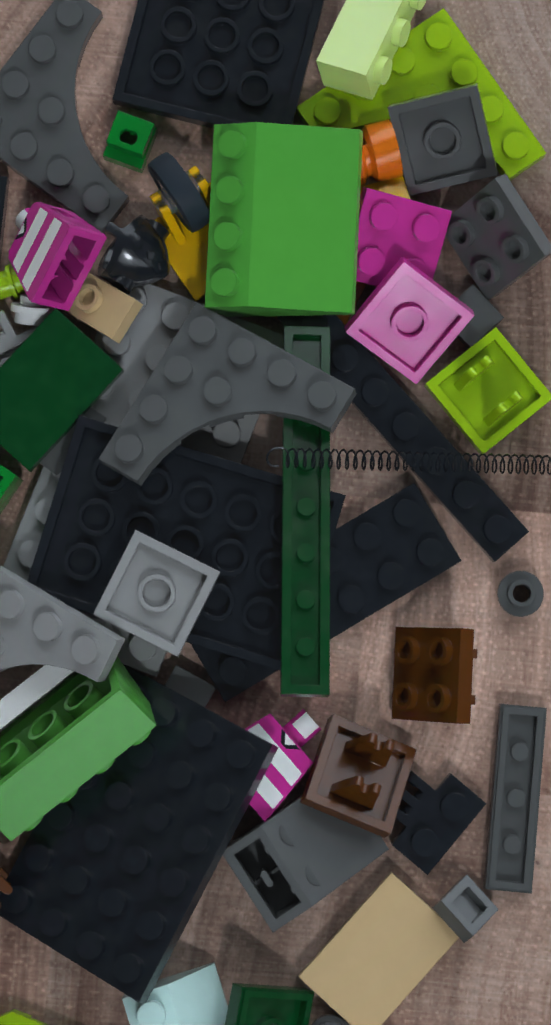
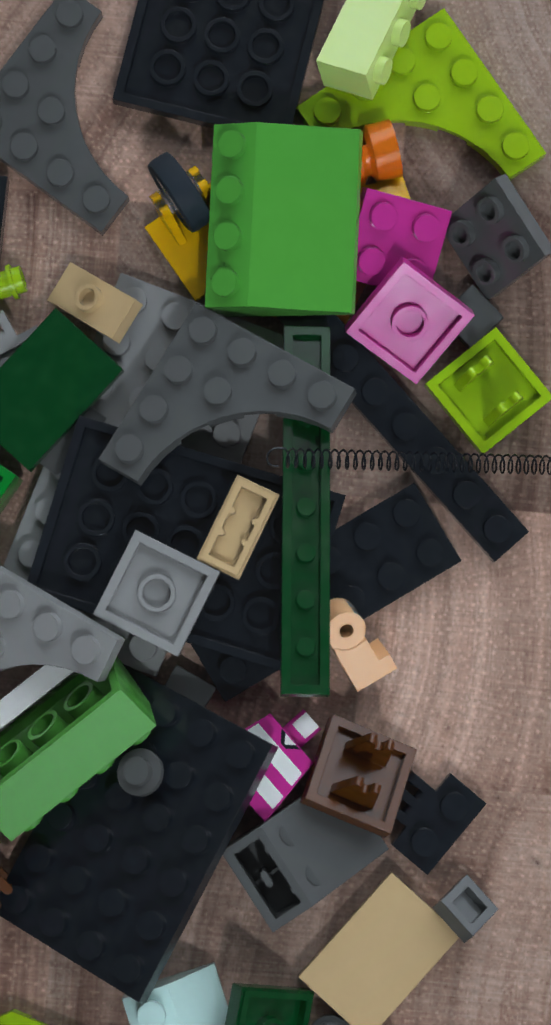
(28, 312): white plate -> none
(53, 254): dark pink torso -> none
(127, 155): green piece -> none
(136, 254): black helmet -> none
(140, 772): none -> dark grey plate
(238, 527): none -> tan plate
(359, 659): none -> light nougat leg
(433, 674): reddish brown plate -> none
(443, 139): dark grey plate -> none
(506, 598): dark grey plate -> none
(515, 798): dark grey tile -> none

